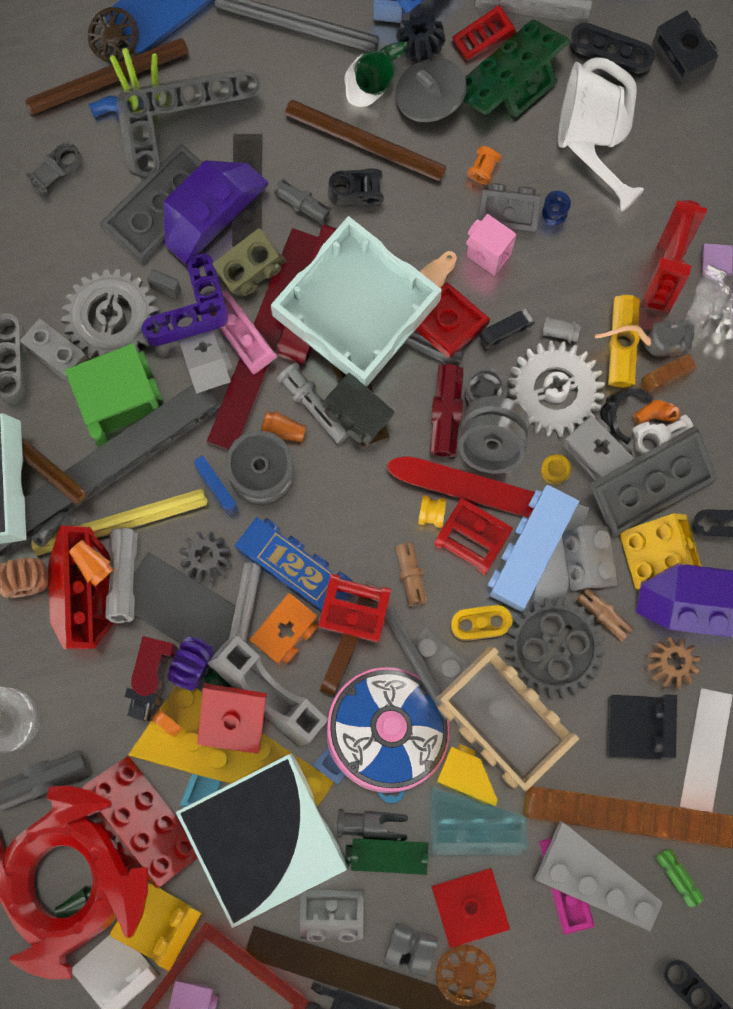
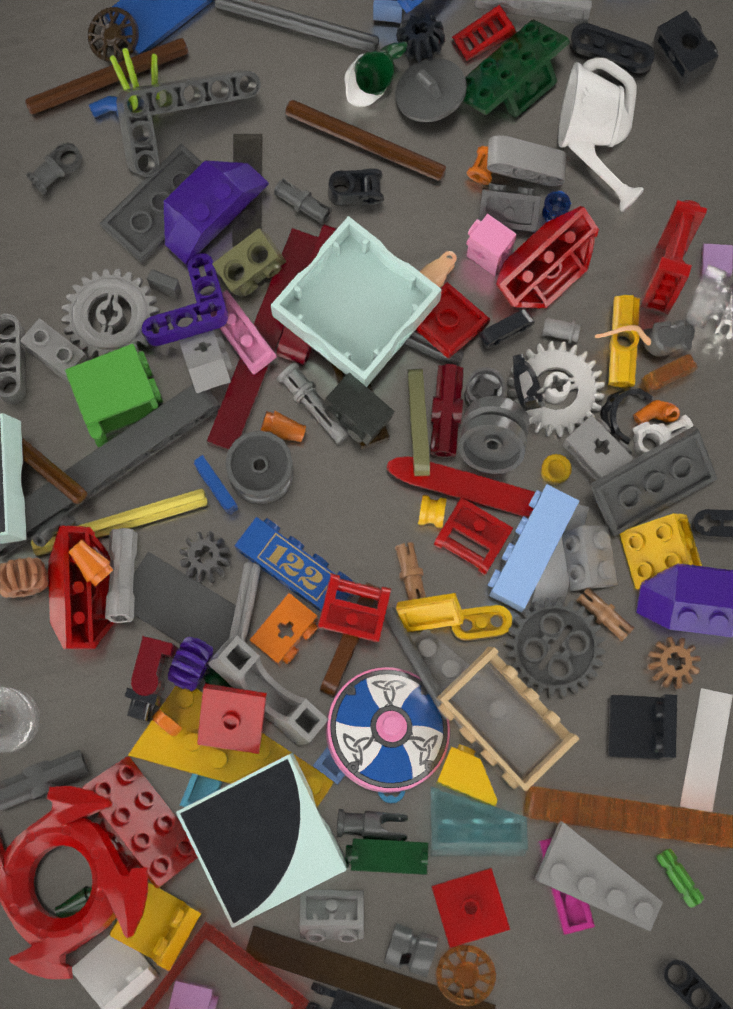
(418, 422): none -> olive beam
(430, 612): none -> yellow tile
(526, 161): none -> light grey beam
(530, 402): none -> black helmet
(549, 260): none -> red wedge

